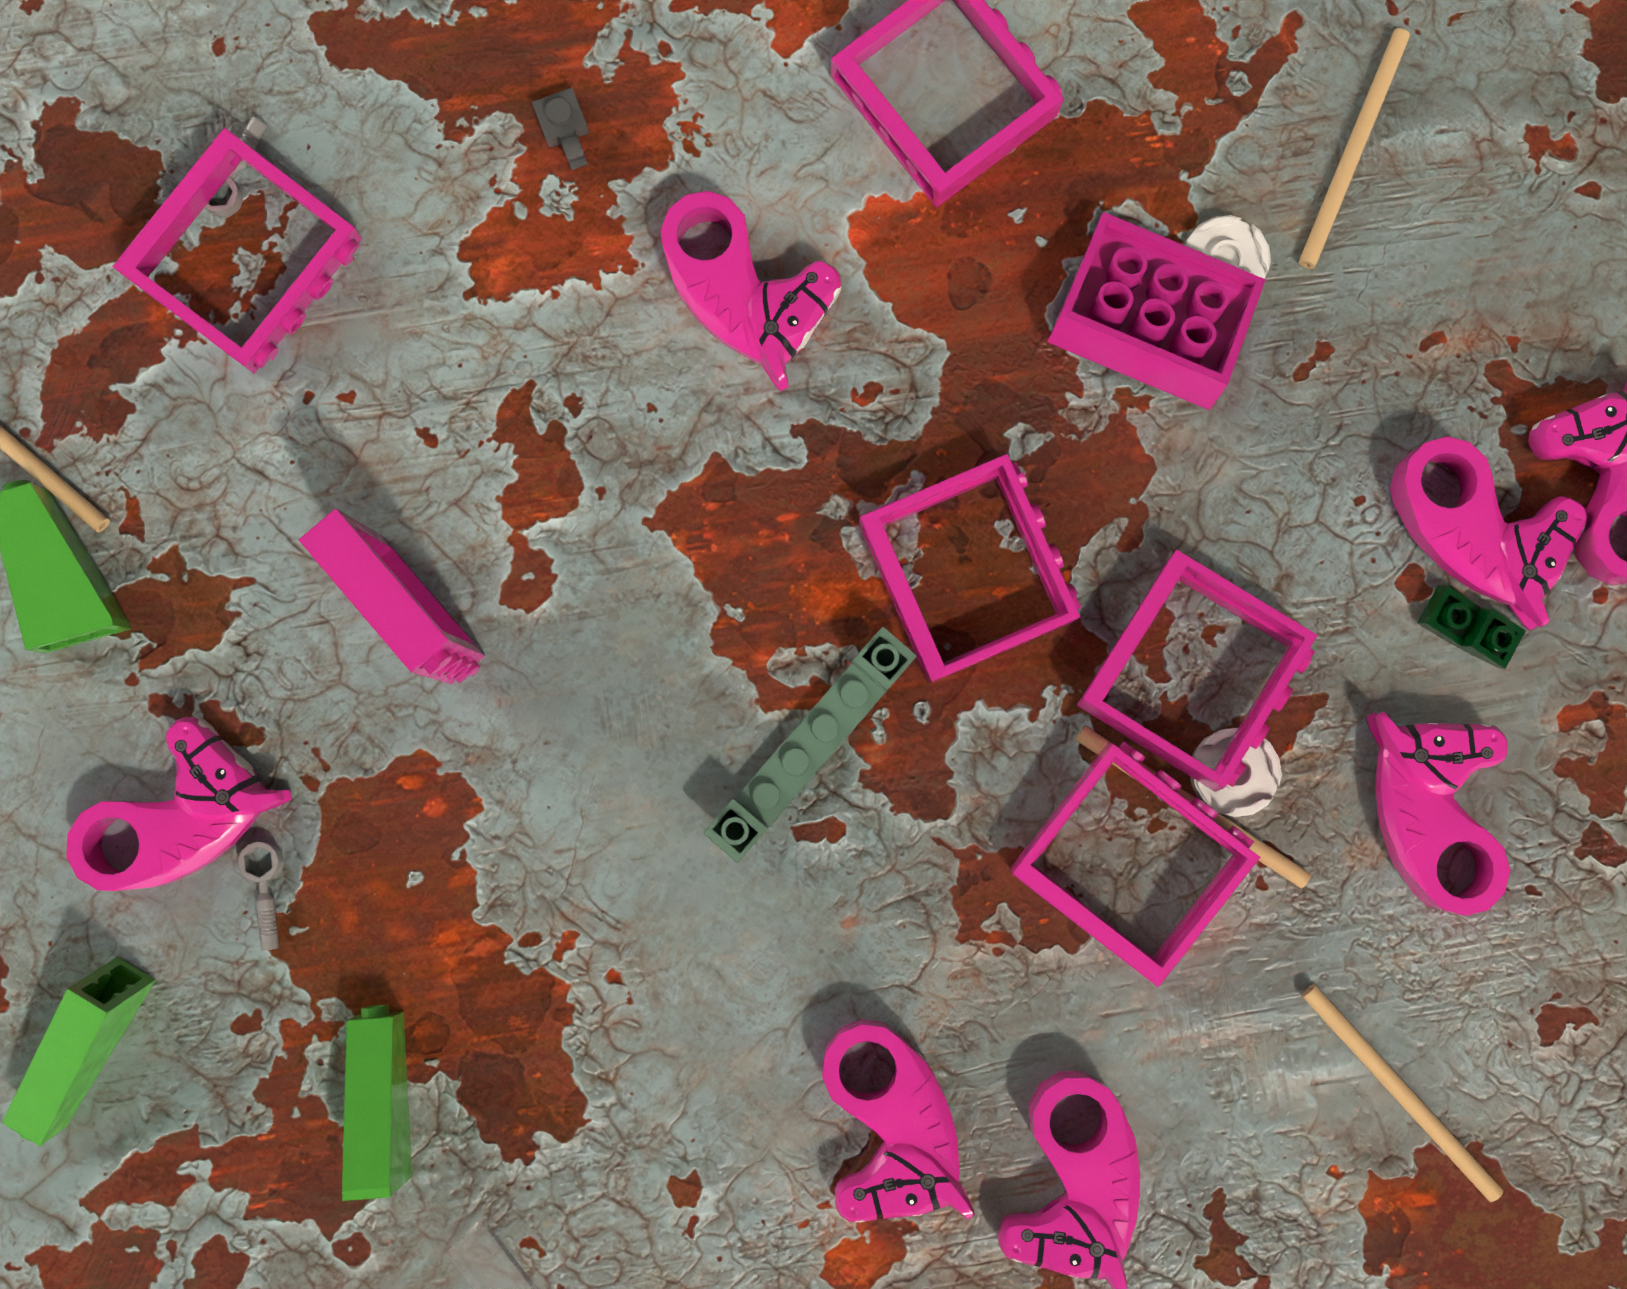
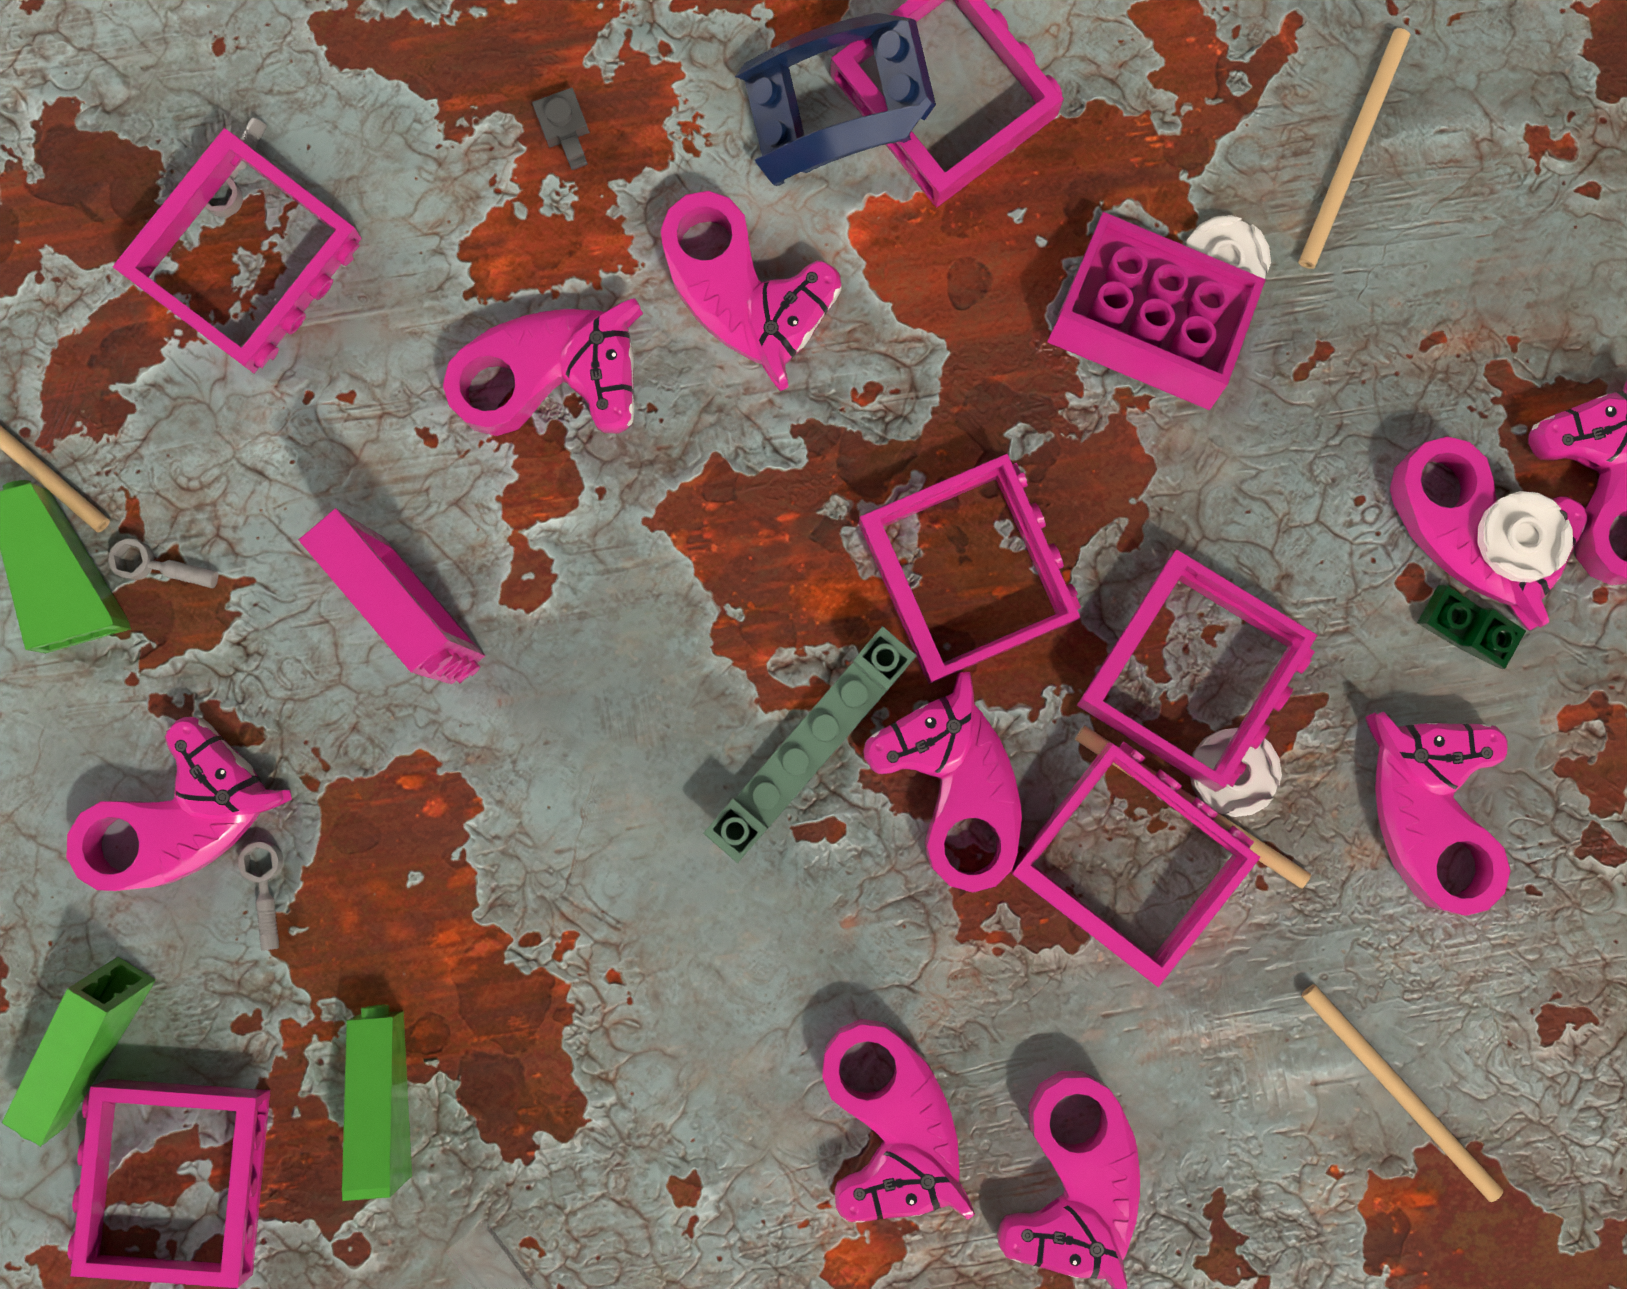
(169, 568): none -> light grey piece
(243, 1191): none -> dark pink window
(543, 350): none -> dark pink animal
(776, 110): none -> dark blue wedge
(975, 776): none -> dark pink animal
(1525, 537): none -> white tile

